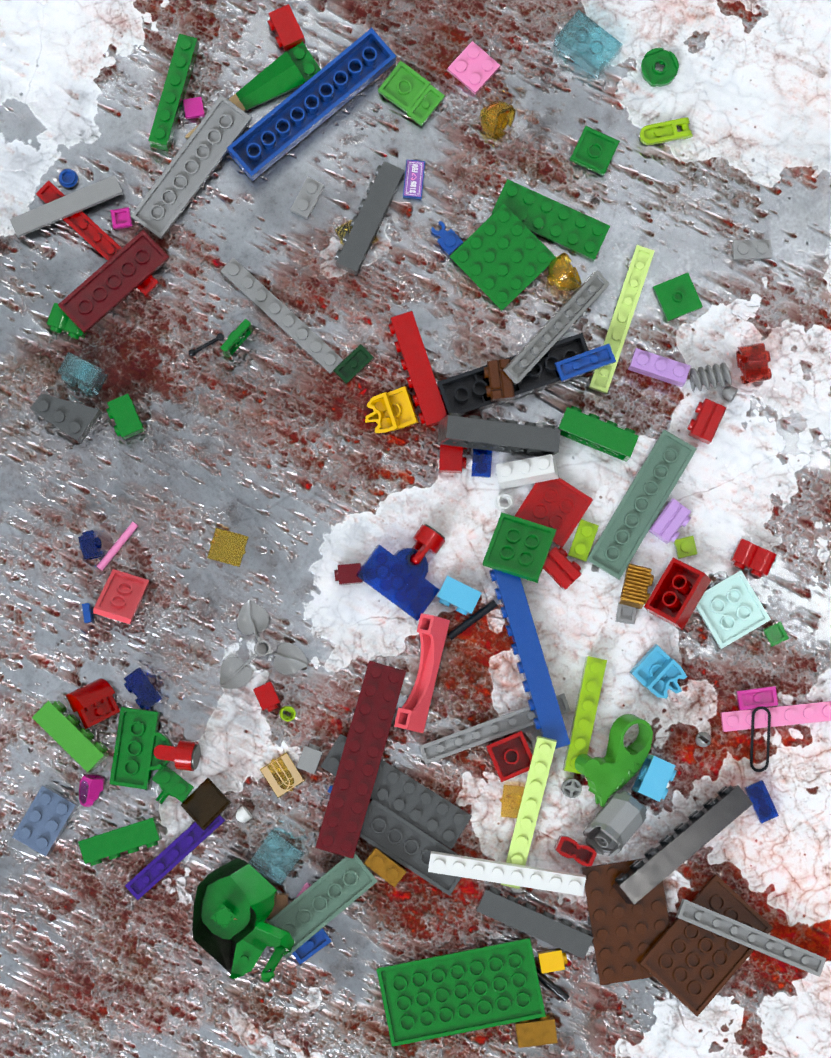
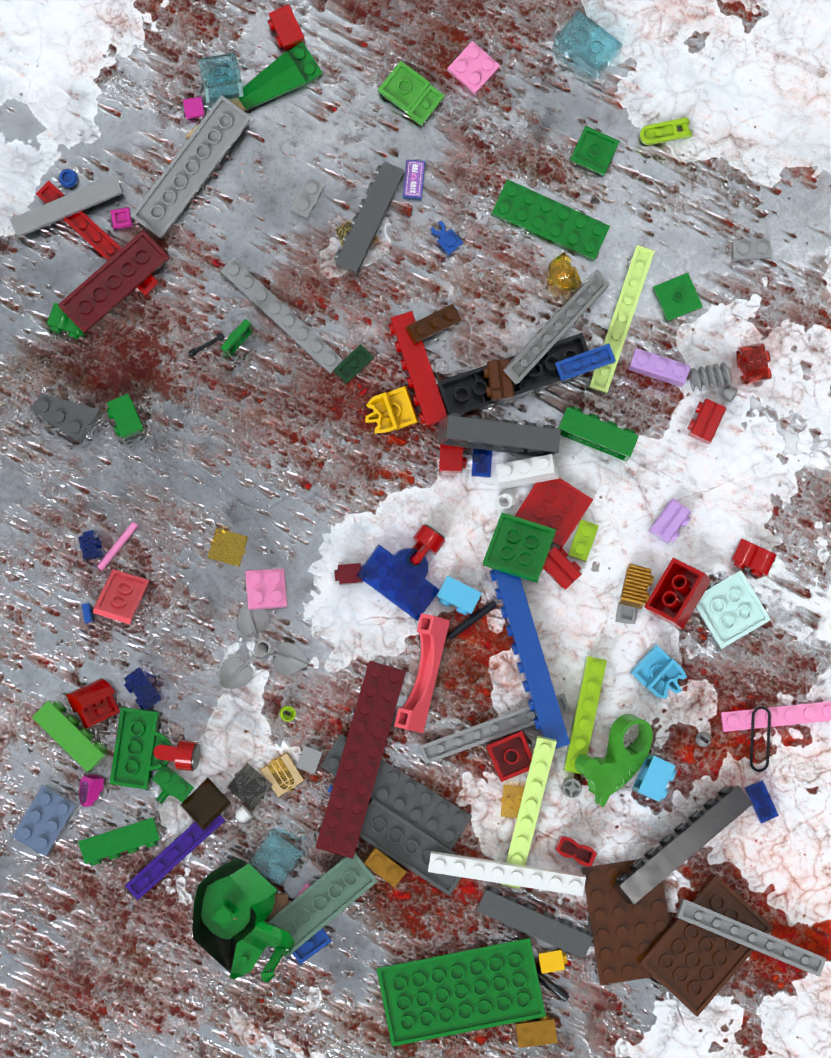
(82, 373): clear light blue brick -> none
(174, 92): green brick -> none
(220, 77): none -> clear light blue brick
(249, 785): none -> clear smoke piece
(265, 589): none -> bright pink plate
(267, 696): red brick -> none
(311, 104): blue brick -> none
(433, 323): none -> reddish brown plate
(496, 117): clear yellow cylinder -> none
(502, 257): green plate -> none
(615, 824): light grey brick -> none
(641, 504): sand green plate -> none
(655, 77): green plate -> none
(685, 547): lime plate -> none
(757, 697): dark pink plate -> none
(775, 634): green tile -> none

